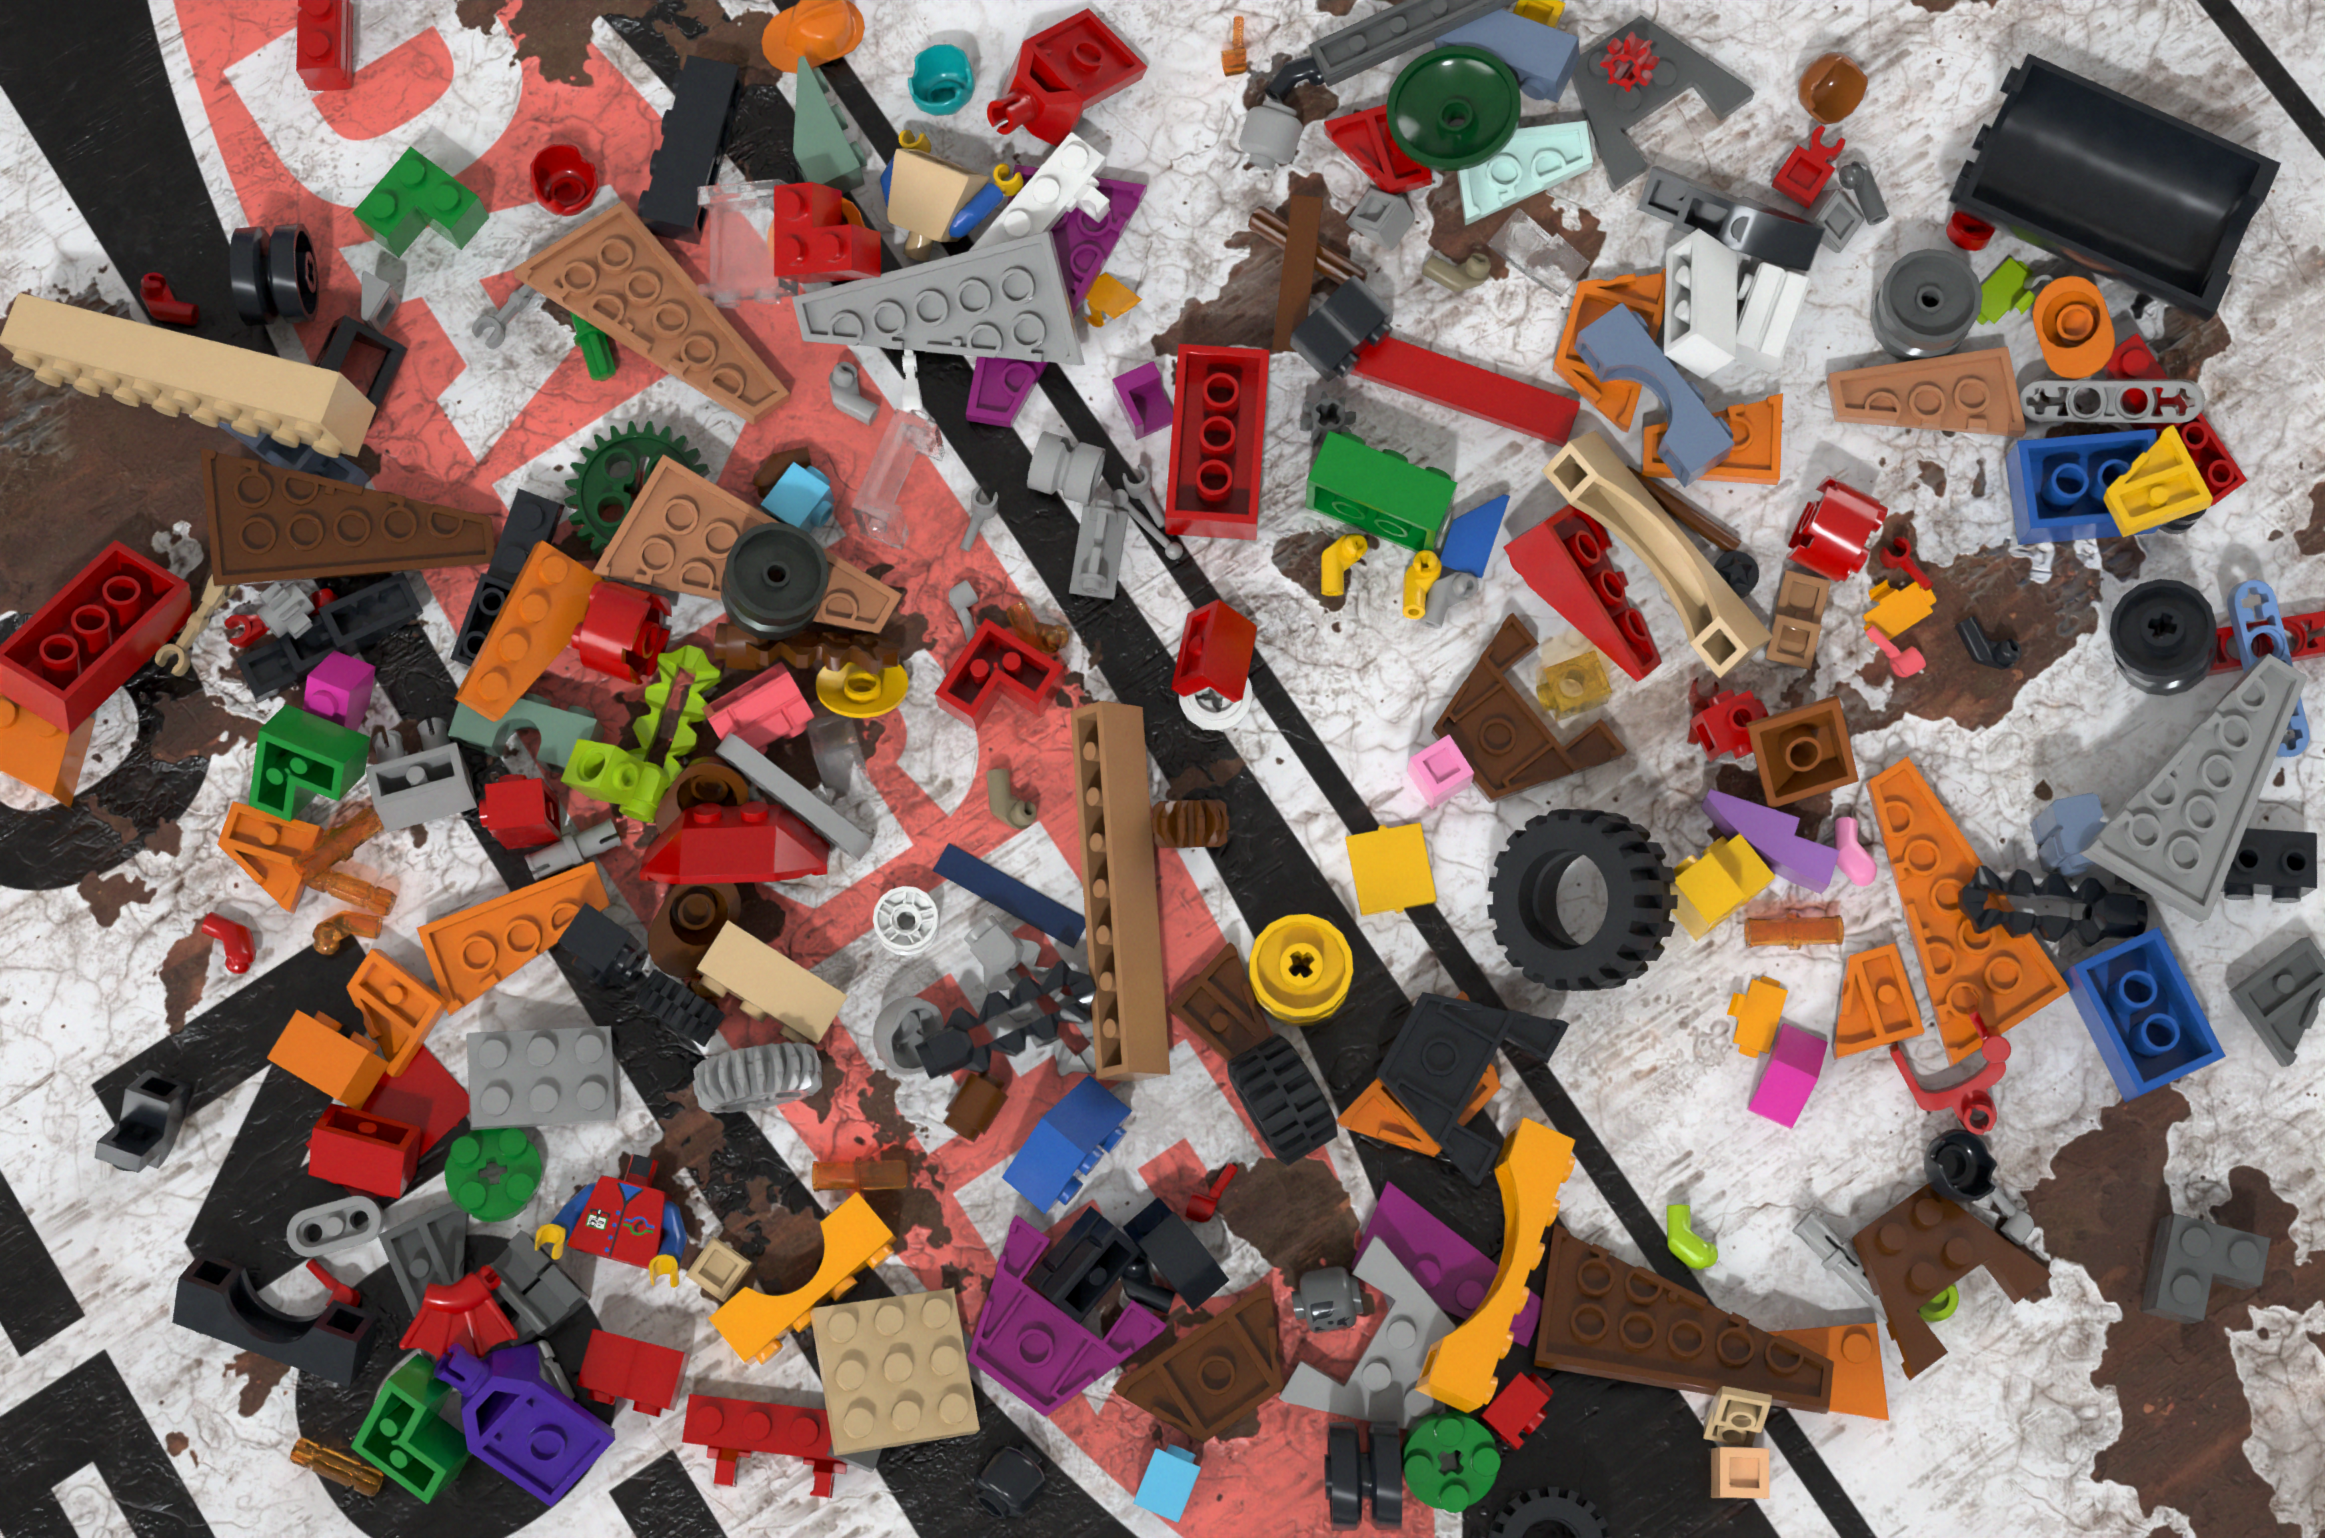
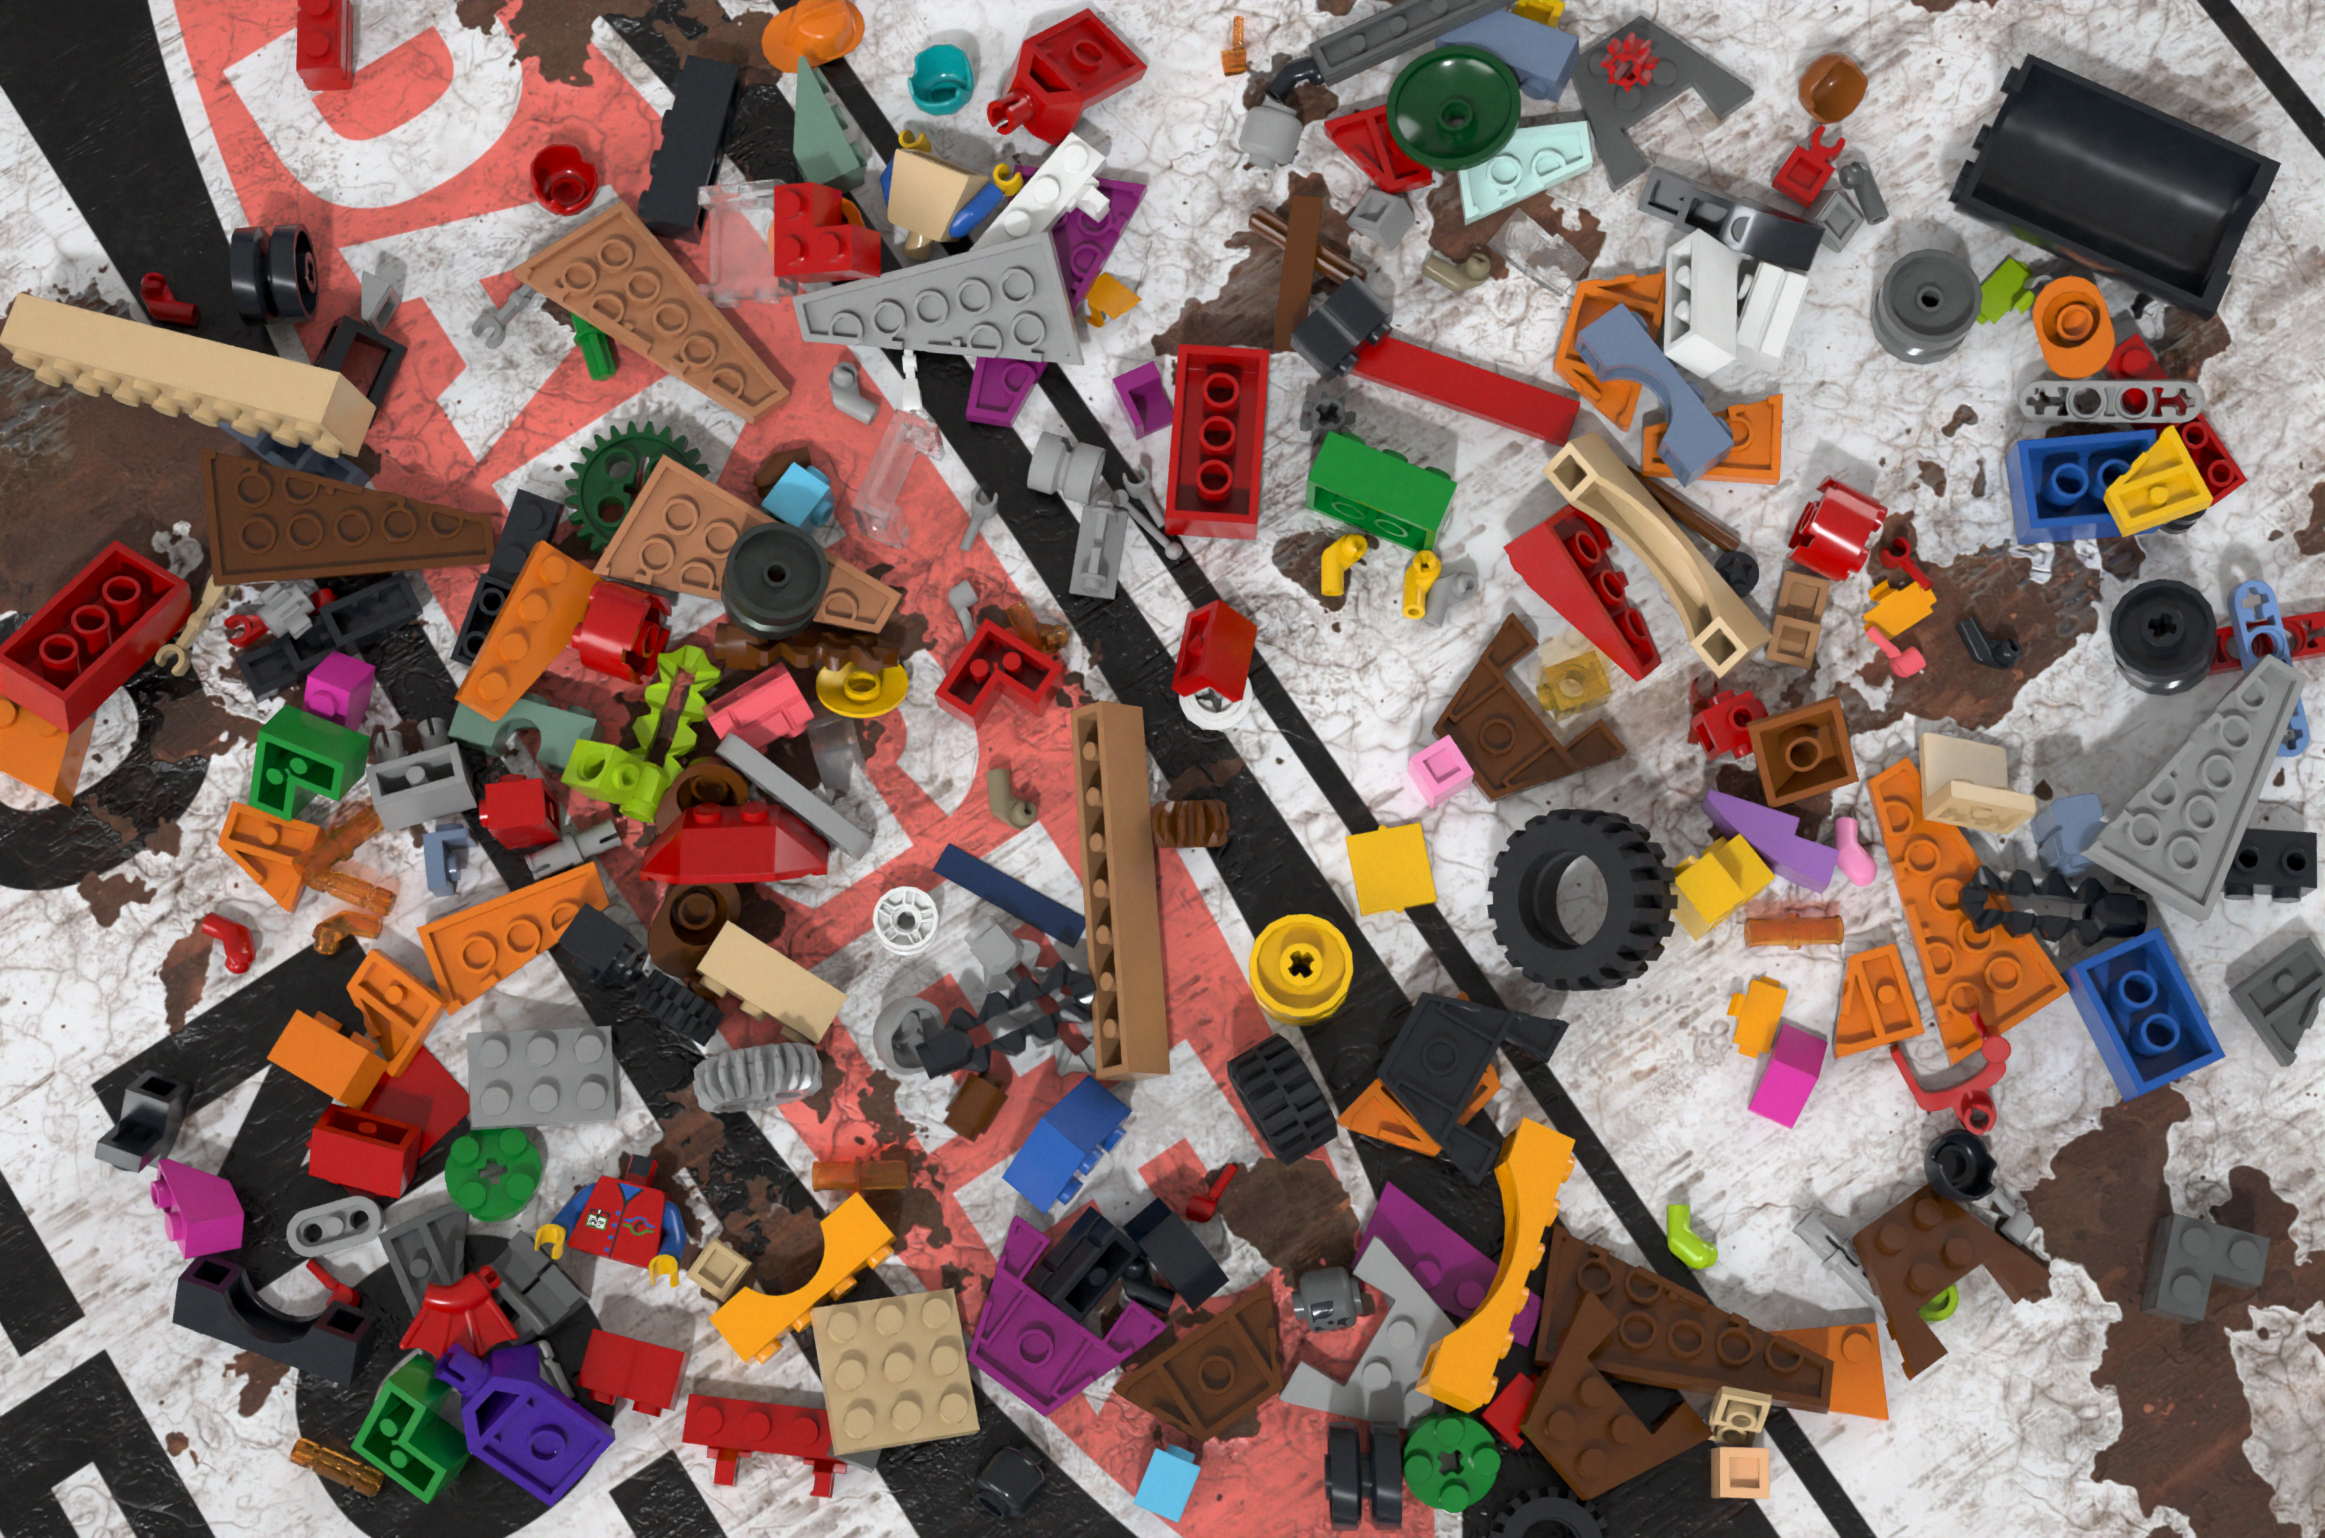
(197, 1209): none -> dark pink slope
(417, 196): green brick -> none
(440, 863): none -> sand blue bracket
(1222, 1007): reddish brown wing -> none
(1473, 537): blue slope -> none
(1584, 1422): none -> reddish brown wing
(1941, 393): nougat wing -> none
(1968, 233): red tile -> none
(1969, 786): none -> tan bracket

